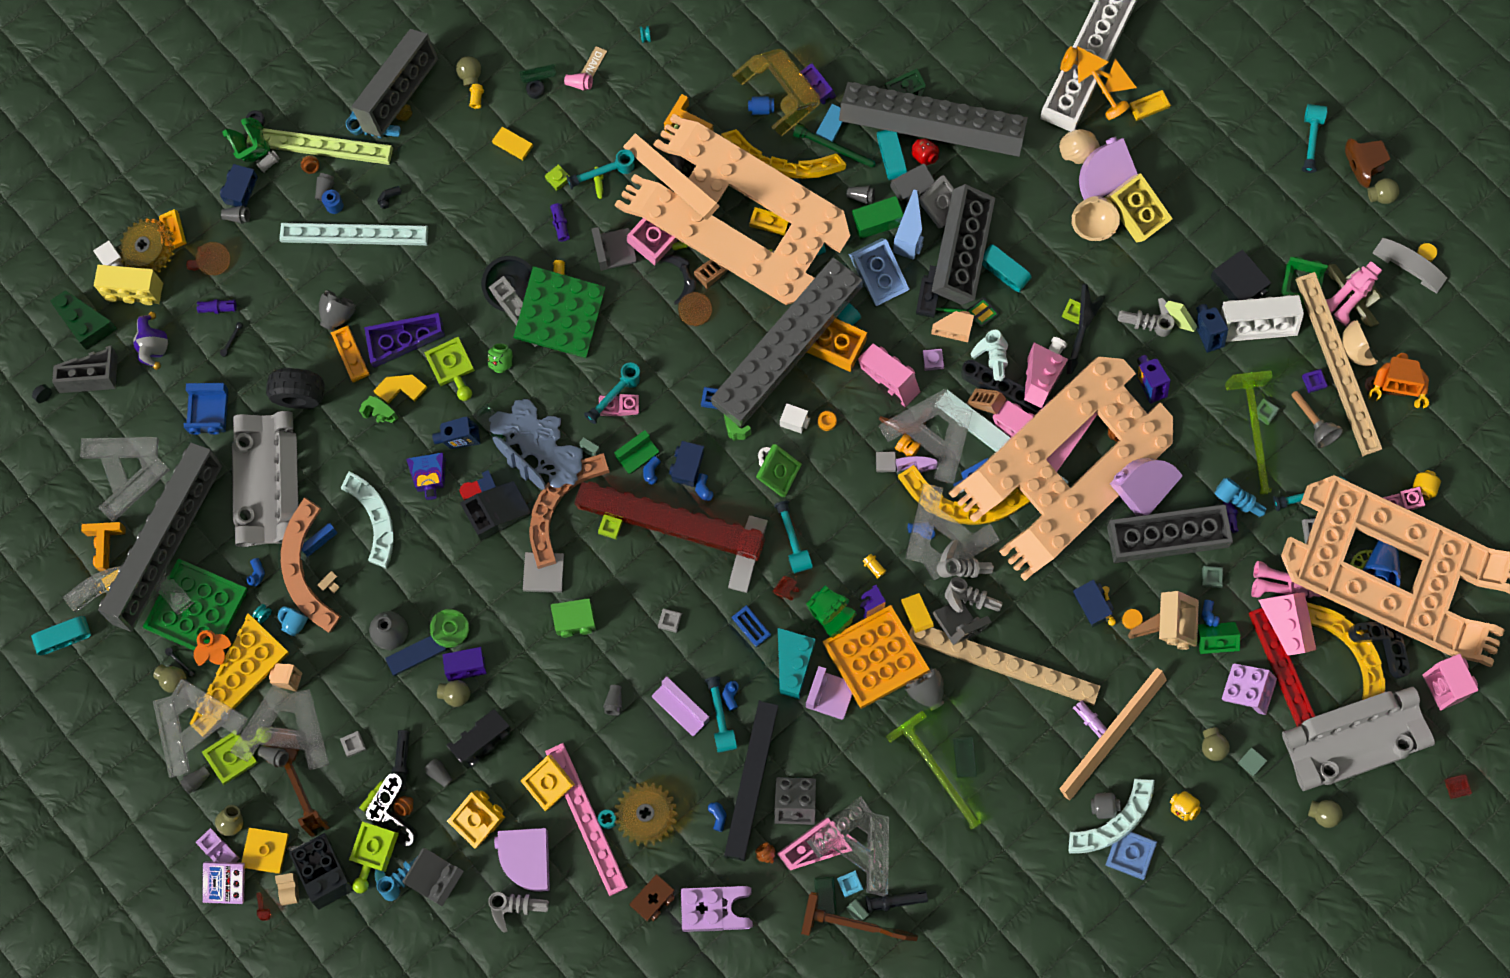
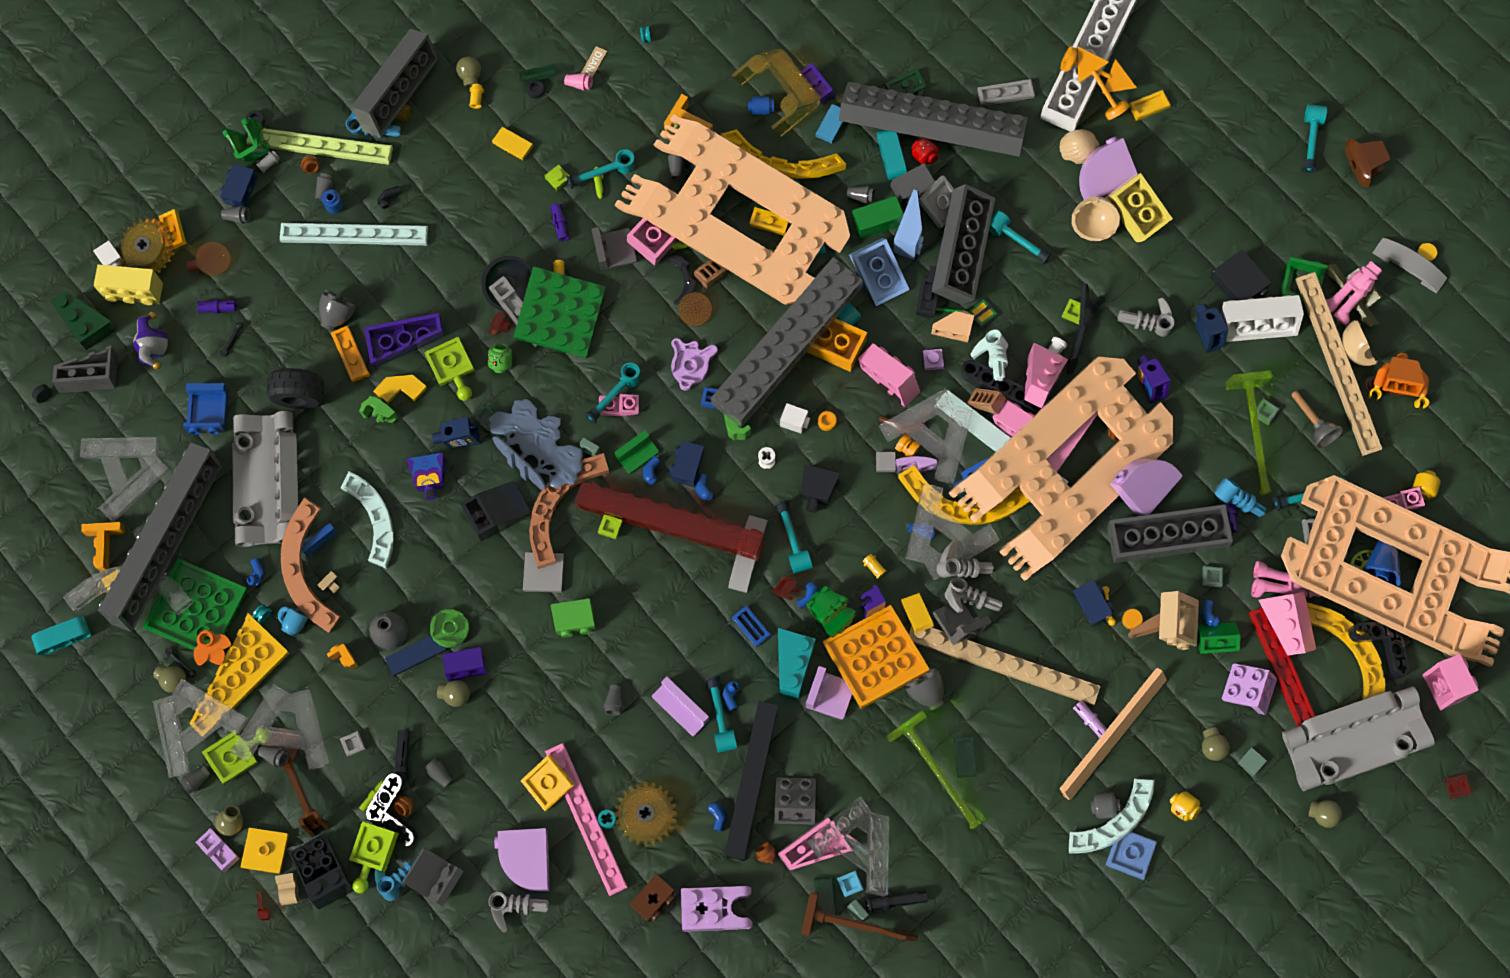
(223, 882): tile -> none
(285, 676): light nougat slope -> none
(346, 659): none -> light orange bracket
(470, 489): leg -> none
(476, 818): yellow plate -> none
(480, 739): black wedge -> none
(498, 324): none -> clear red tile
(669, 620): light grey tile -> none
(671, 177): light nougat tile -> none
(689, 363): none -> lavender tile
(778, 470): bright green tile -> none
(802, 132): dark green piece -> none
(812, 588): none -> blue arm
(818, 486): none -> black torso
(999, 224): none -> teal piece
(1005, 92): none -> light grey tile
(1005, 268): teal beam -> none
(1181, 316): yellowish green tile -> none
(1314, 381): dark purple tile -> none
(1384, 191): olive piece -> none

